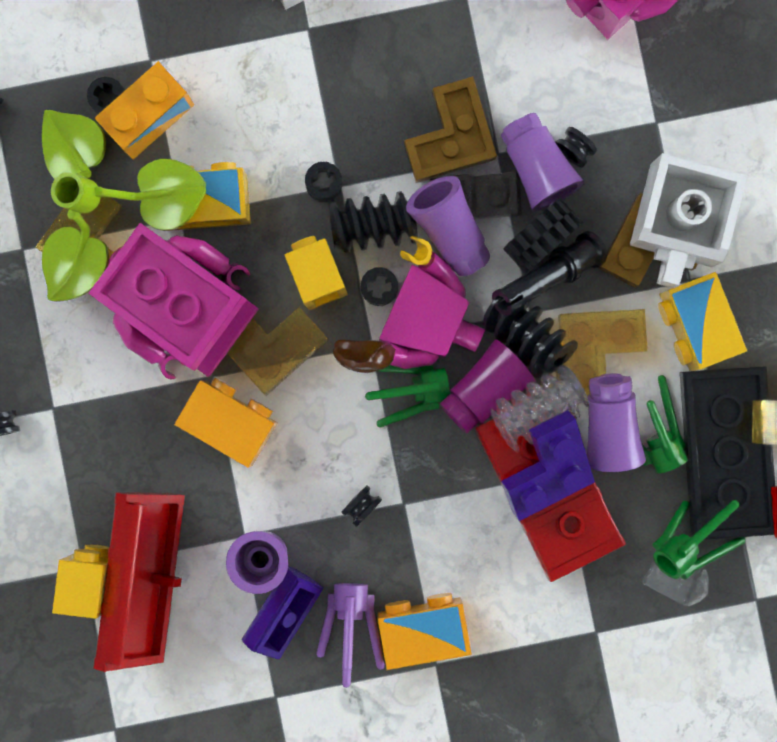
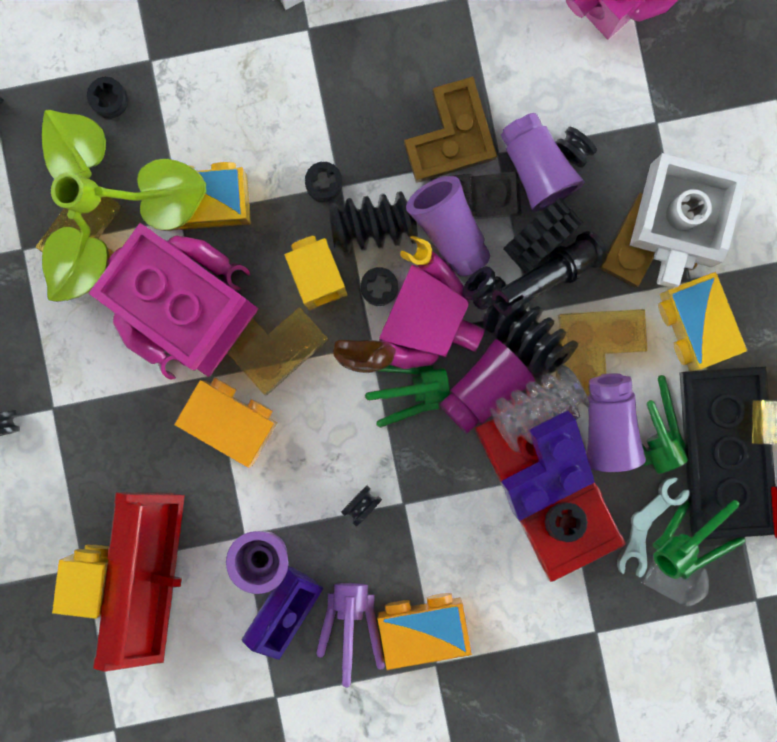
(145, 110): light orange brick -> none
(481, 286): none -> black bush
(558, 532): none -> black bush
(642, 521): none -> light aqua piece

